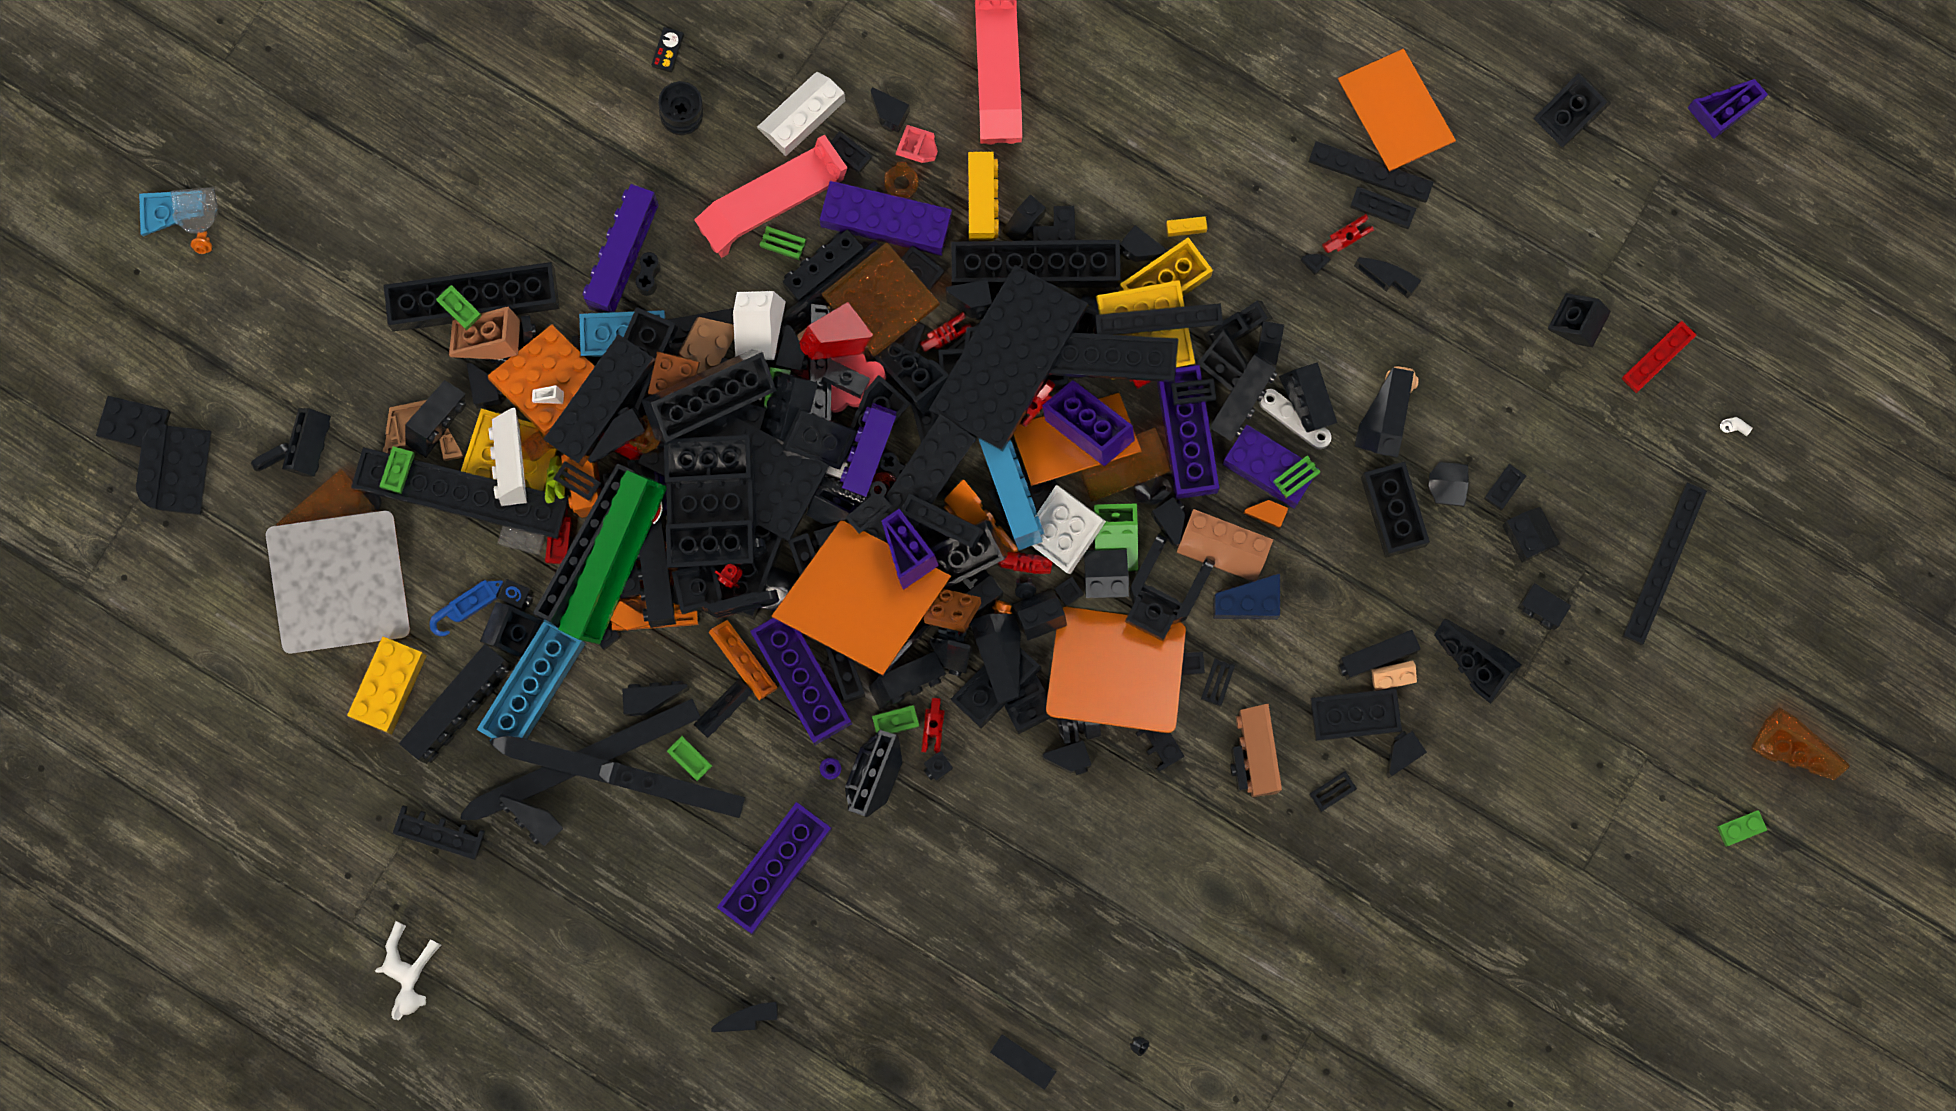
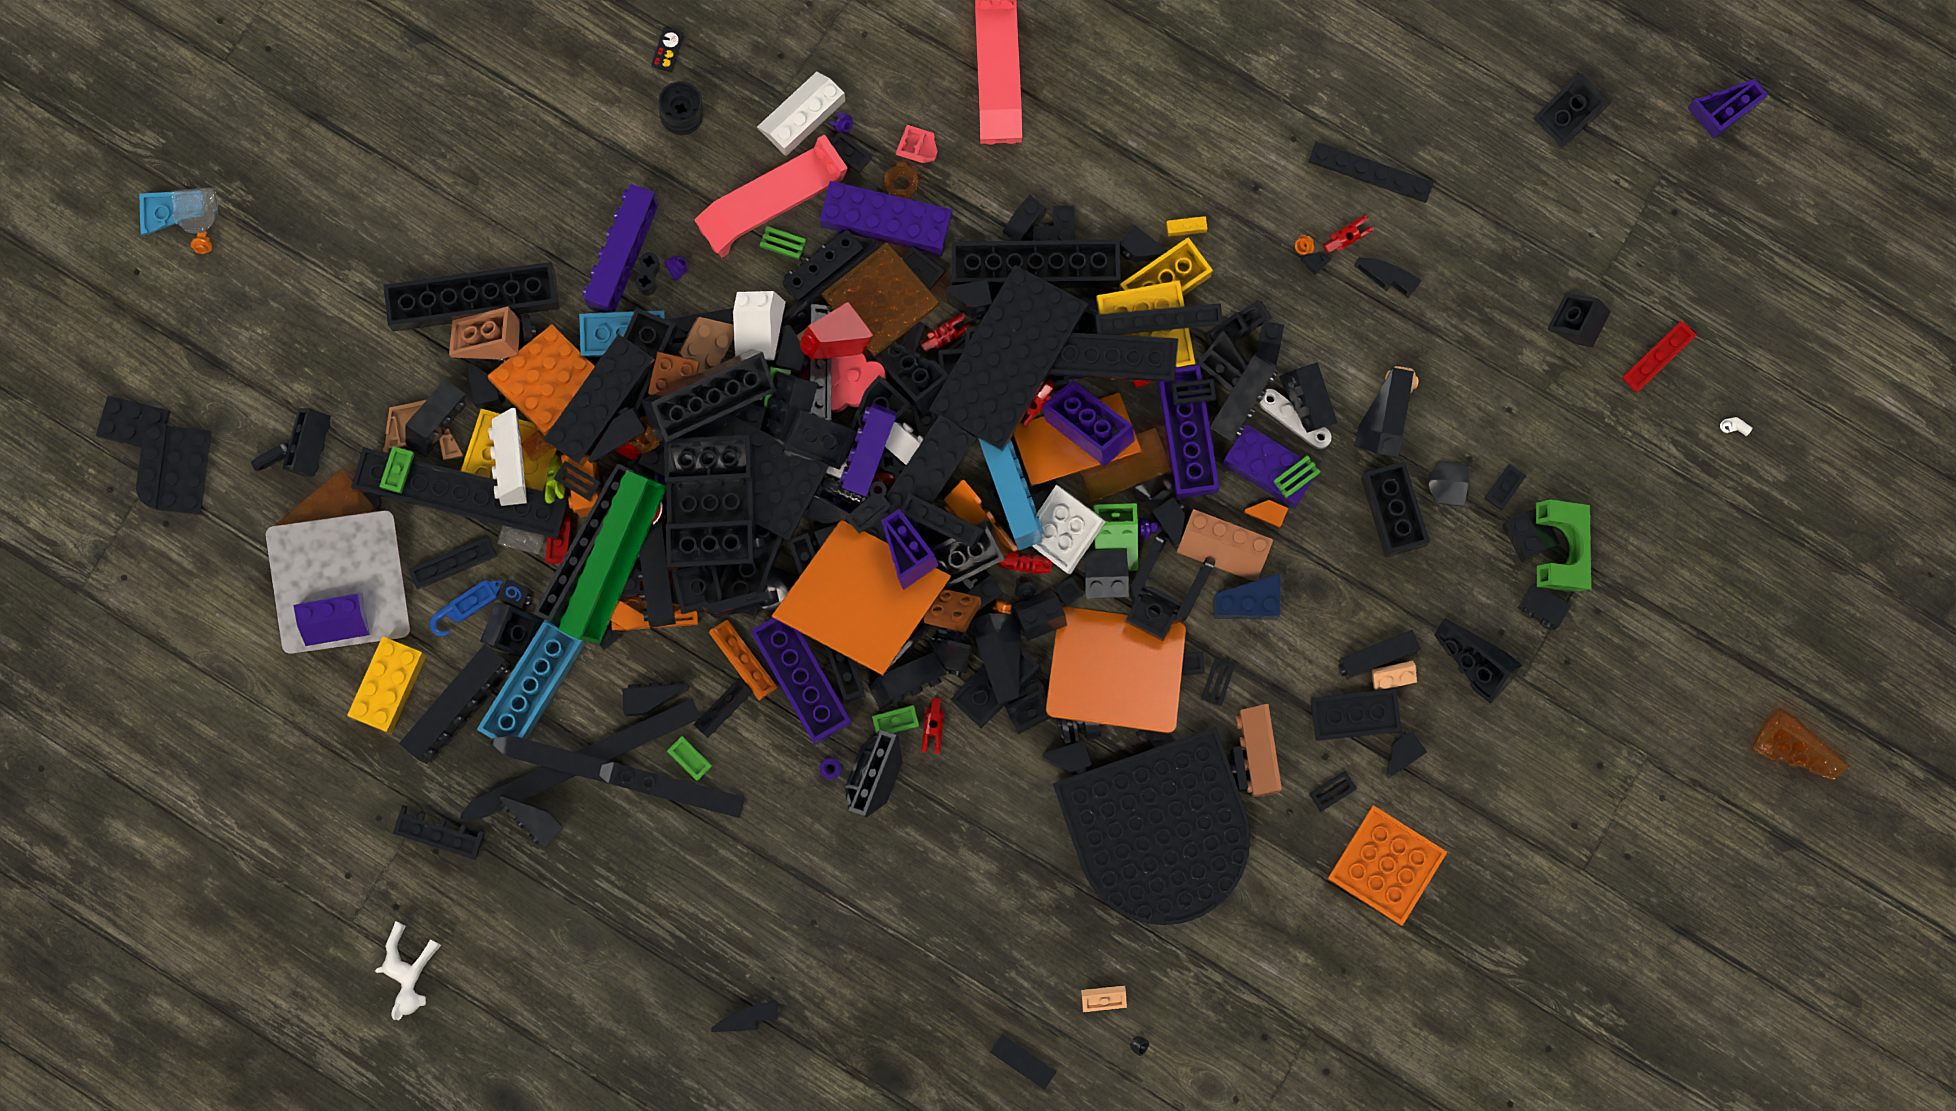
(332, 619): none -> dark purple slope
(452, 563): none -> black plate
(458, 307): bright green plate -> none
(548, 395): white piece -> none
(676, 266): none -> dark purple plate
(730, 575): red hinge -> none
(774, 868): dark purple brick -> none
(843, 123): none -> dark purple plate
(846, 379): black plate -> none
(889, 110): black slope -> none
(903, 441): none -> white brick
(937, 767): black bracket -> none
(982, 191): yellow brick -> none
(1104, 998): none -> light nougat plate
(1145, 528): none -> dark purple plate
(1160, 830): none -> black plate
(1301, 247): none -> orange plate
(1382, 207): black plate -> none
(1387, 865): none -> orange plate
(1396, 110): orange piece -> none
(1575, 523): none -> bright green arch
(1664, 563): black plate -> none
(1742, 828): bright green plate -> none

